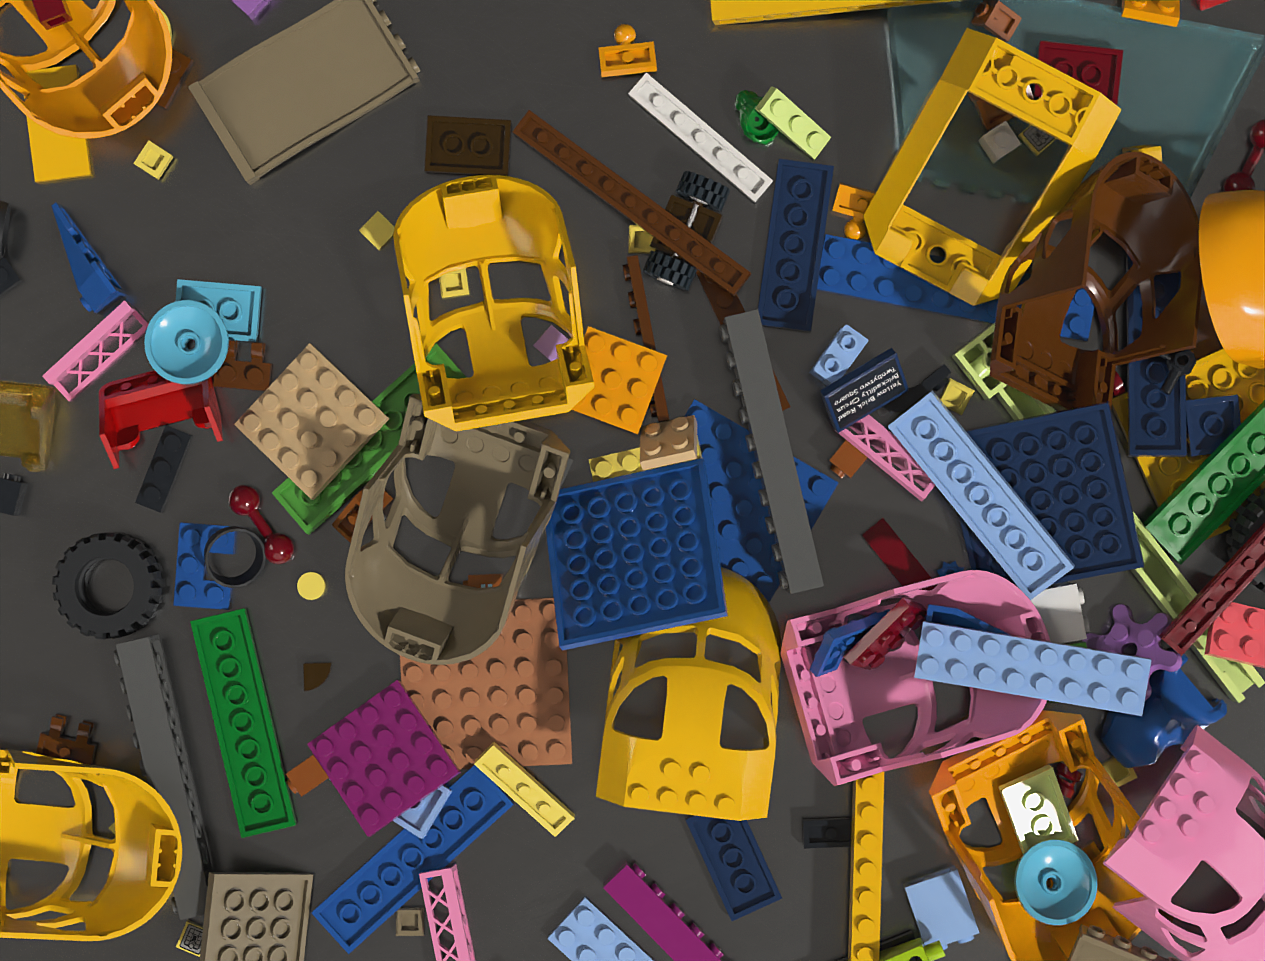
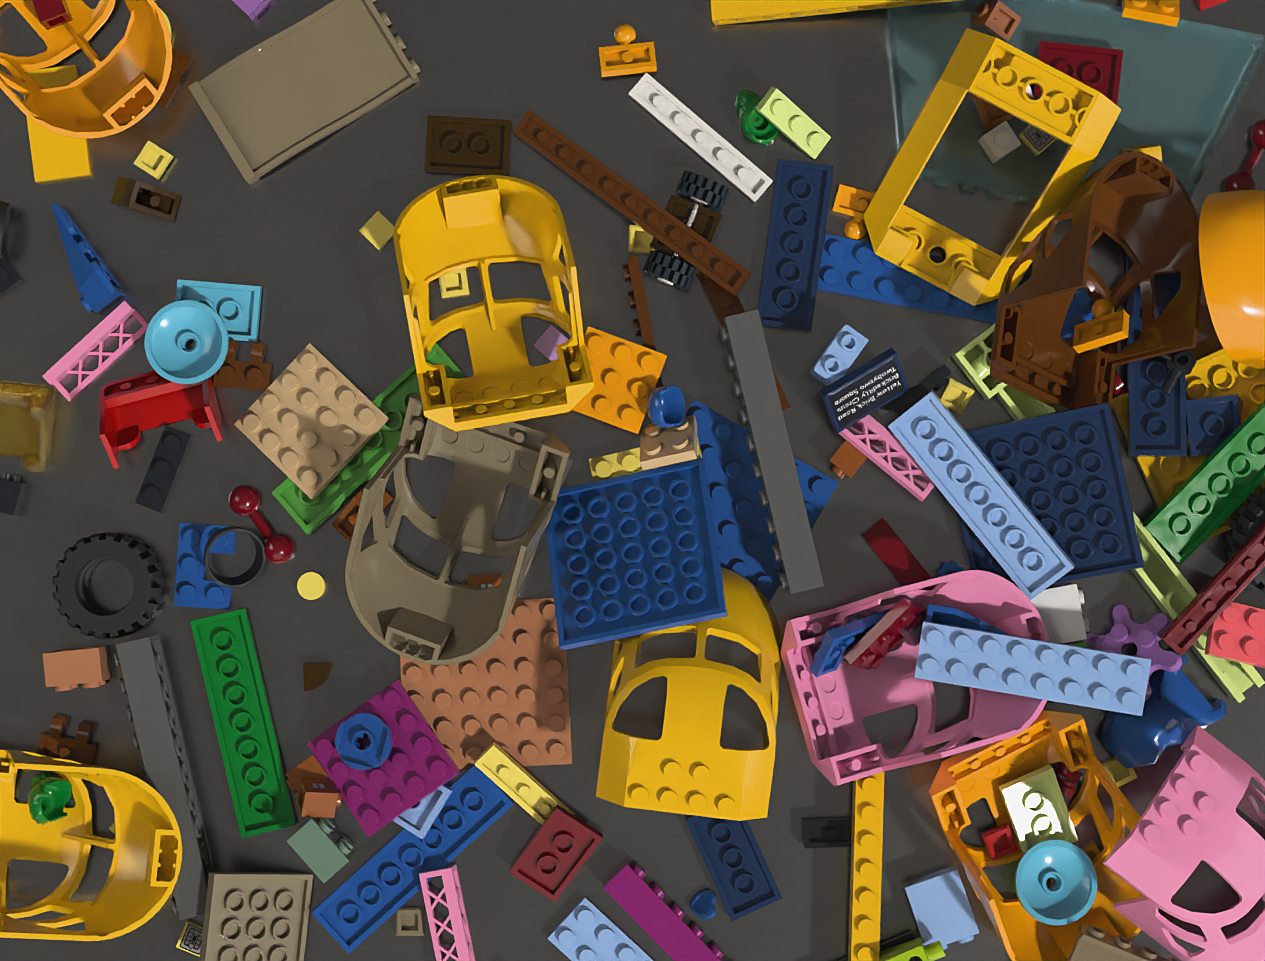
(48, 797): none -> green piece
(76, 666): none -> nougat brick
(145, 198): none -> dark brown slope
(318, 798): none -> dark orange brick
(322, 847): none -> sand green brick
(351, 751): none -> blue plate
(556, 853): none -> dark red plate
(666, 406): none -> blue hair
(703, 905): none -> blue piece
(999, 841): none -> red tile
(1105, 329): none -> light orange plate

